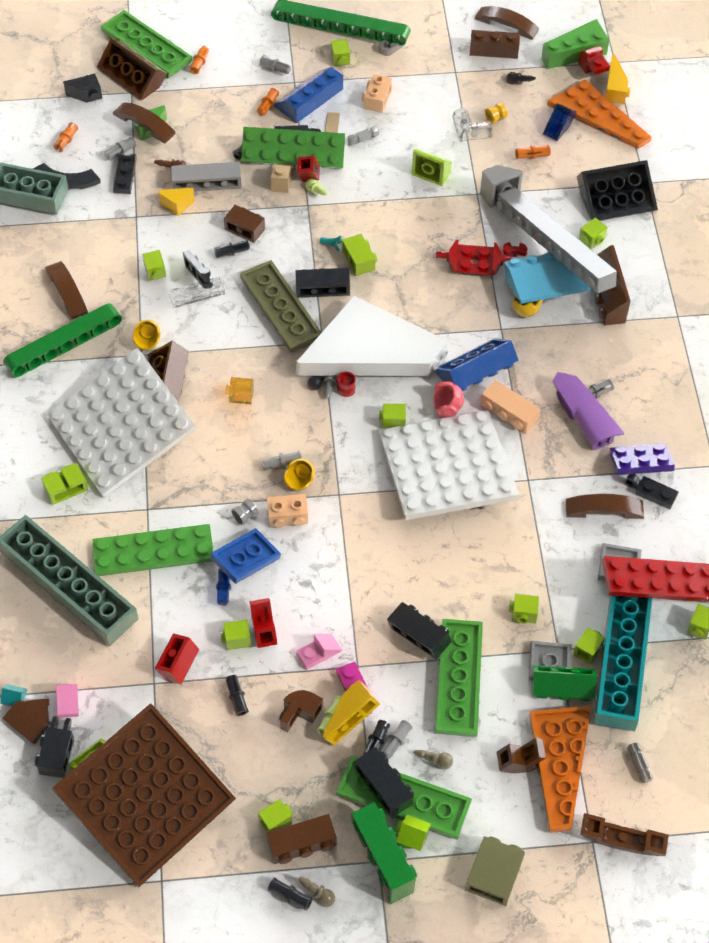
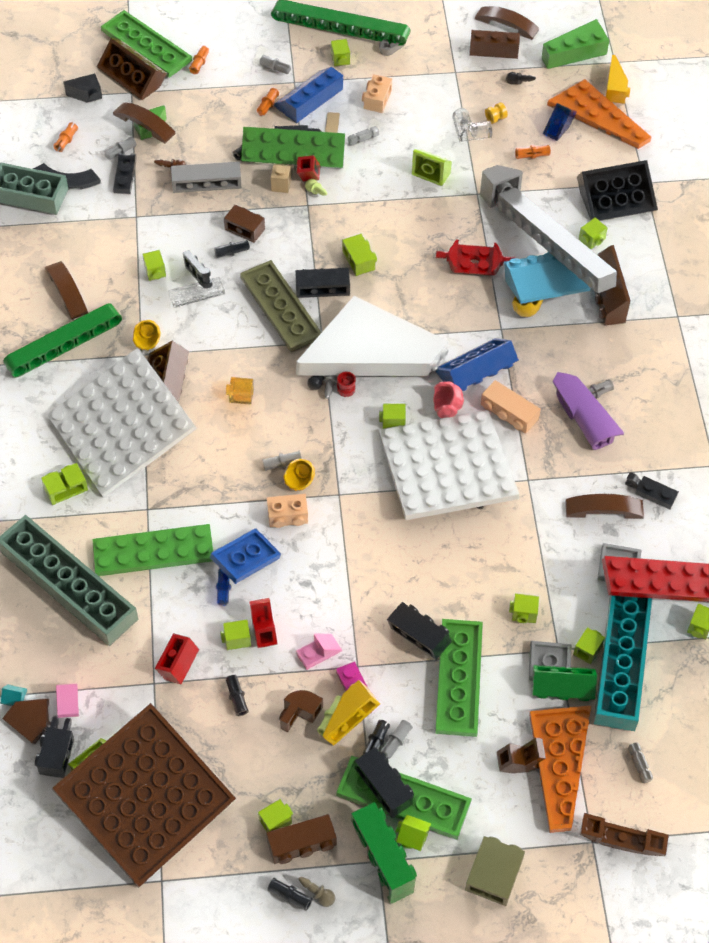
(176, 199): yellow slope -> none
(244, 512): light grey wheel -> none
(331, 241): teal bar -> none
(443, 760): dark tan bar -> none
(521, 250): red piece -> none
(593, 61): red brick -> none
(641, 459): plate -> none

